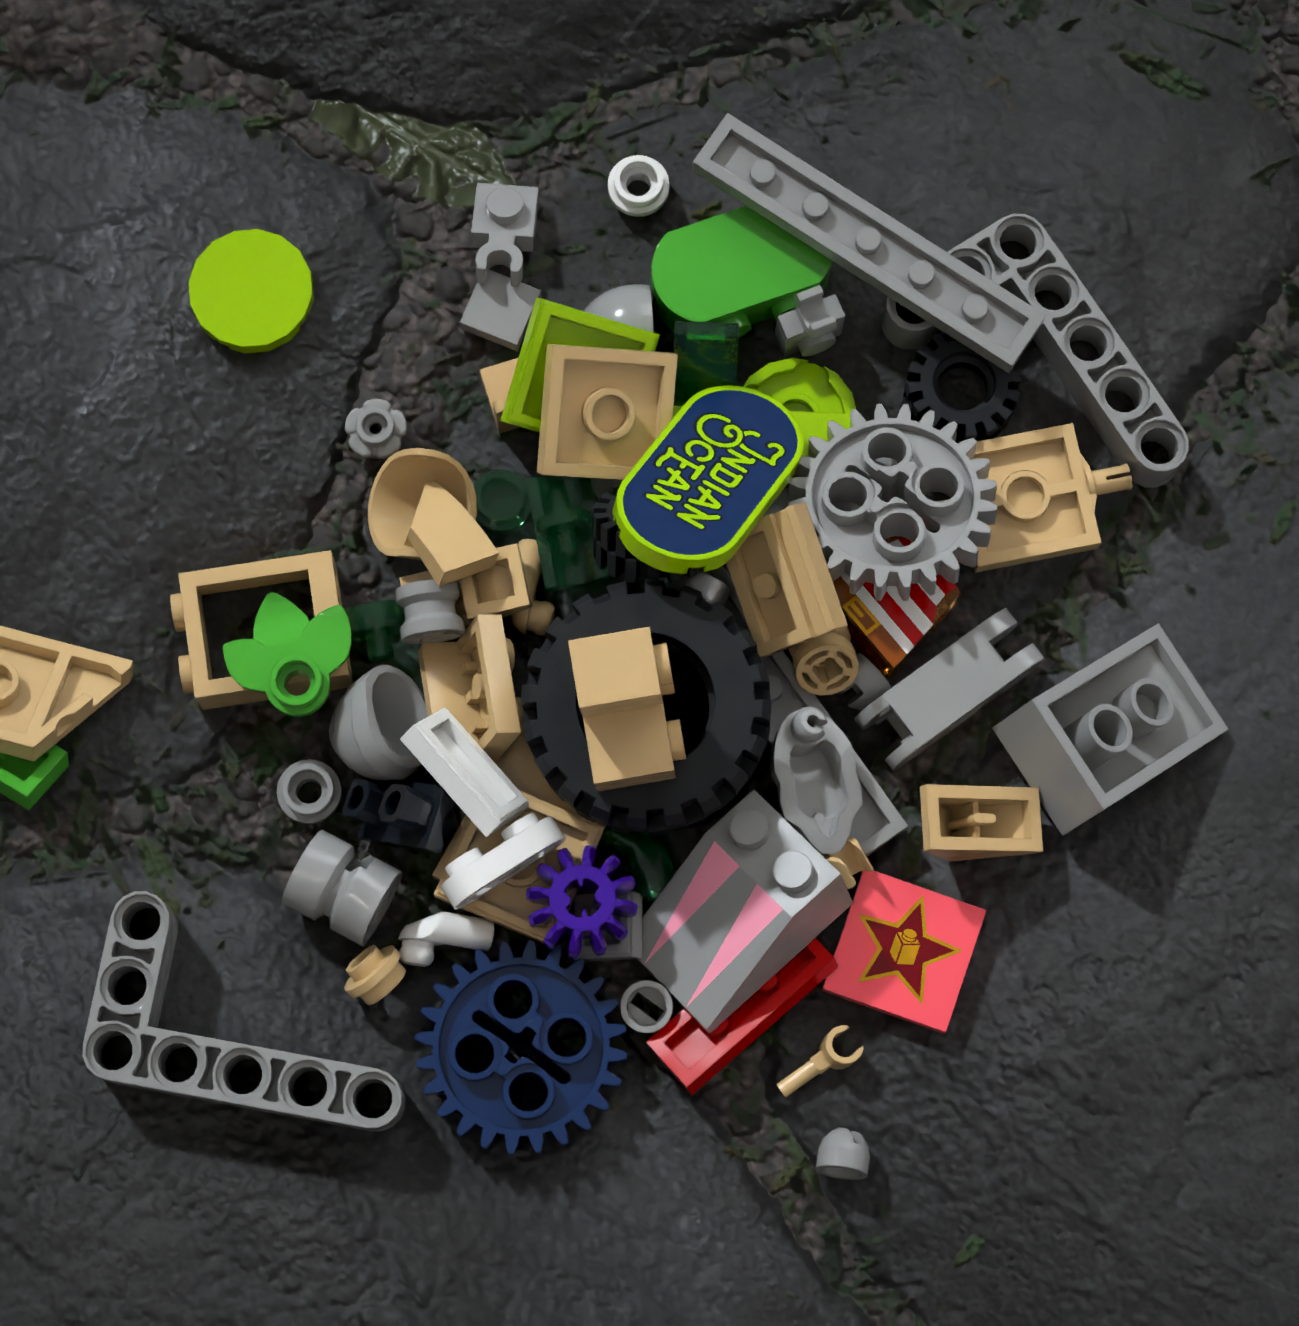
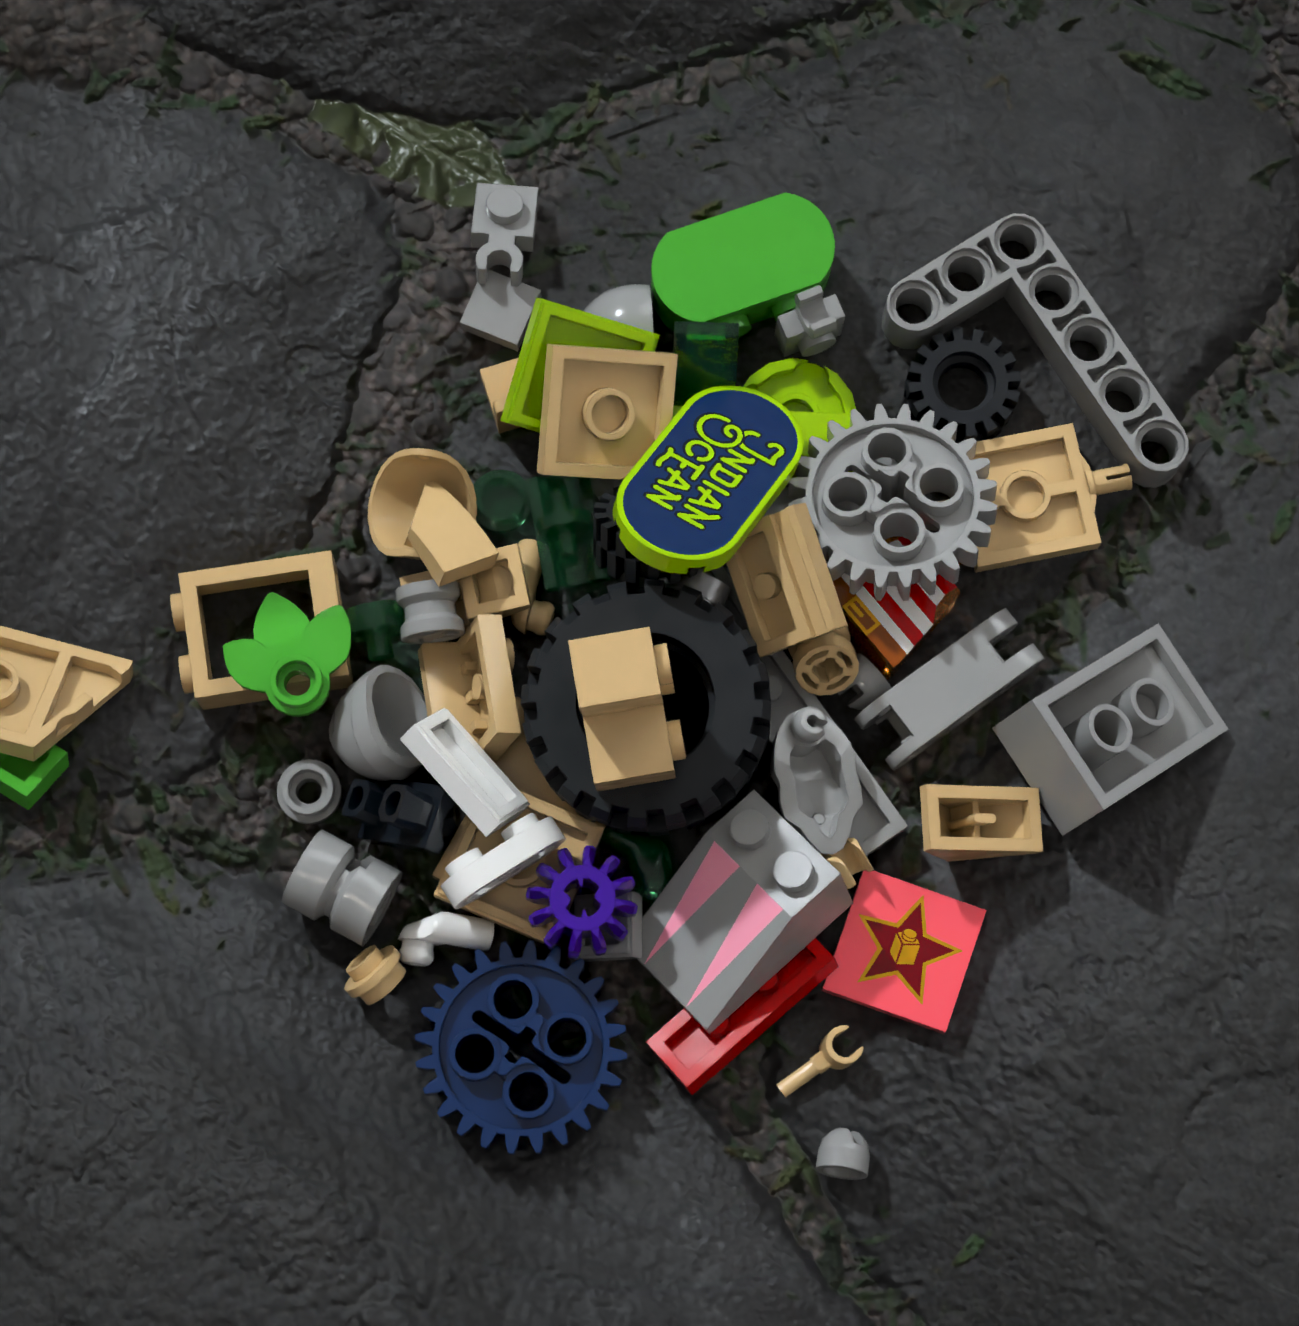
(214, 1056): light grey beam -> none
(251, 290): lime tile -> none
(375, 445): light grey plate -> none
(637, 1017): light grey hinge -> none
(638, 168): white plate -> none
(868, 242): light grey plate -> none

